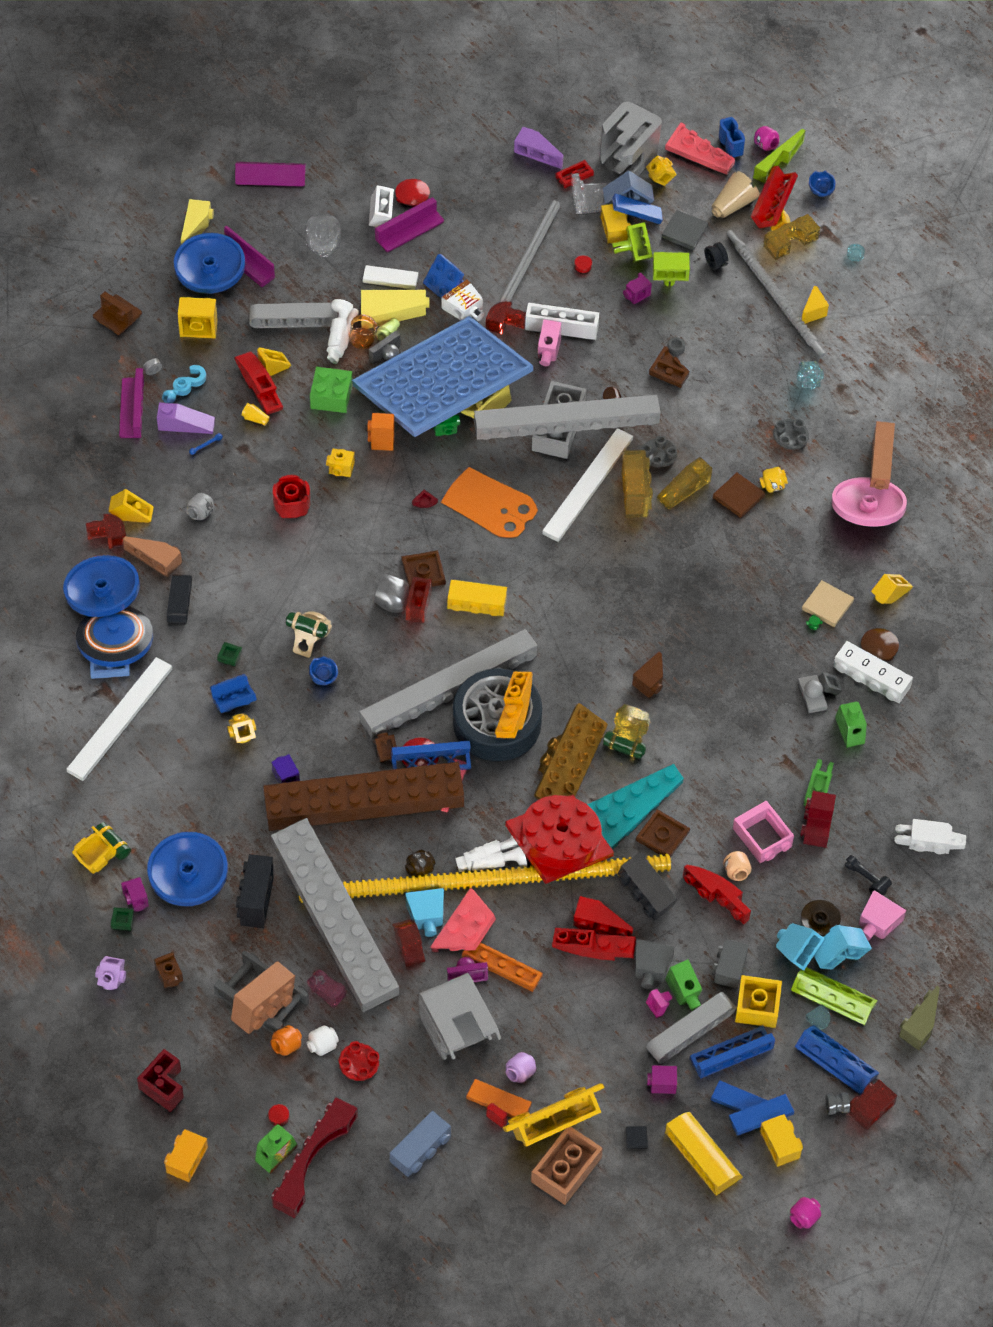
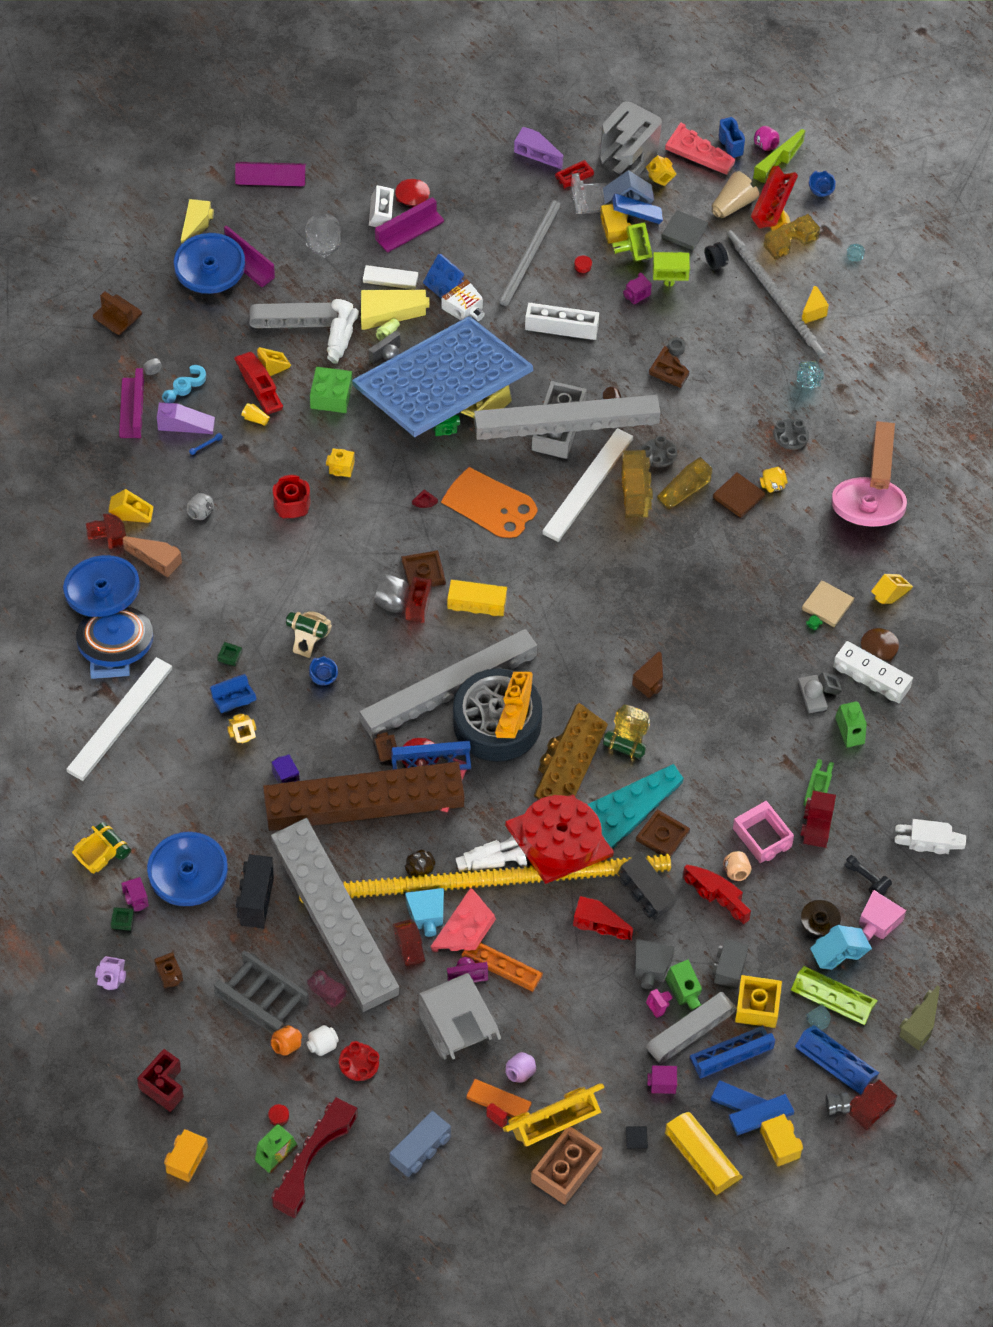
(179, 598): black beam -> none
(197, 317): yellow brick -> none
(263, 997): nougat brick -> none
(361, 337): clear orange helmet -> none
(381, 431): orange brick -> none
(504, 314): clear red brick -> none
(549, 342): bright pink torso -> none
(593, 945): red slope -> none
(799, 944): medium azure torso -> none
(805, 1212): dark pink head -> none

